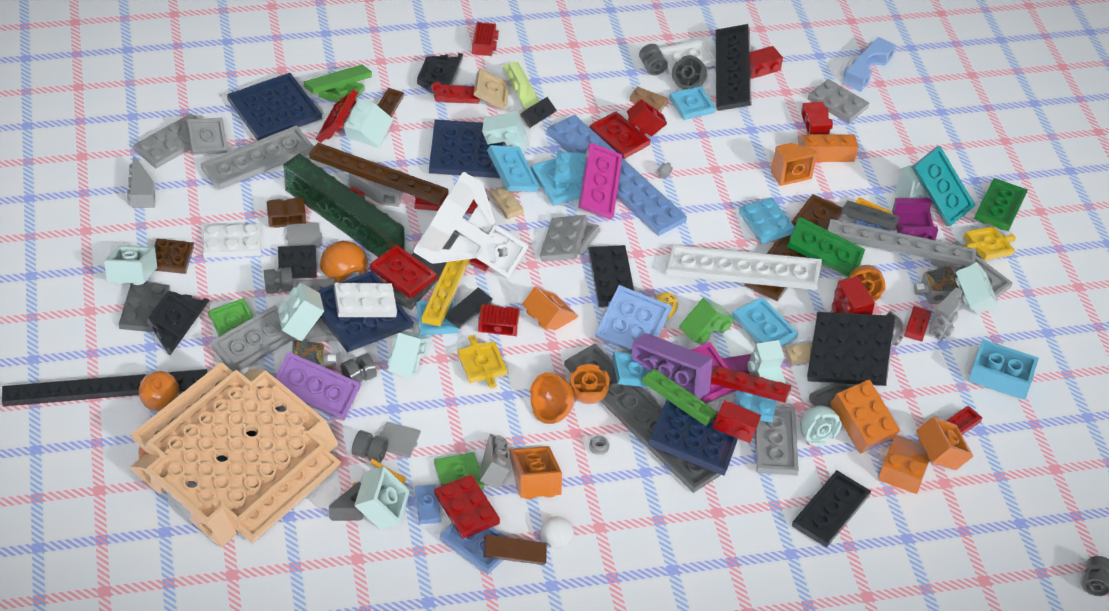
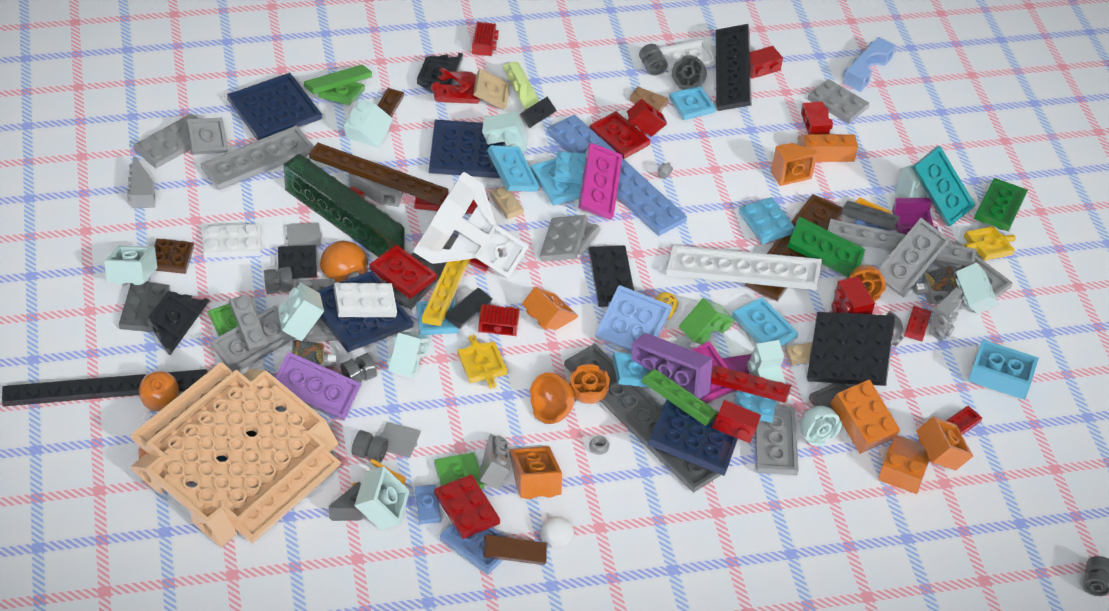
(248, 323): none -> light grey plate
(285, 212): reddish brown brick -> none
(337, 115): red plate -> none
(466, 79): none -> red flag
(831, 508): black plate -> none
(913, 257): none -> light grey plate

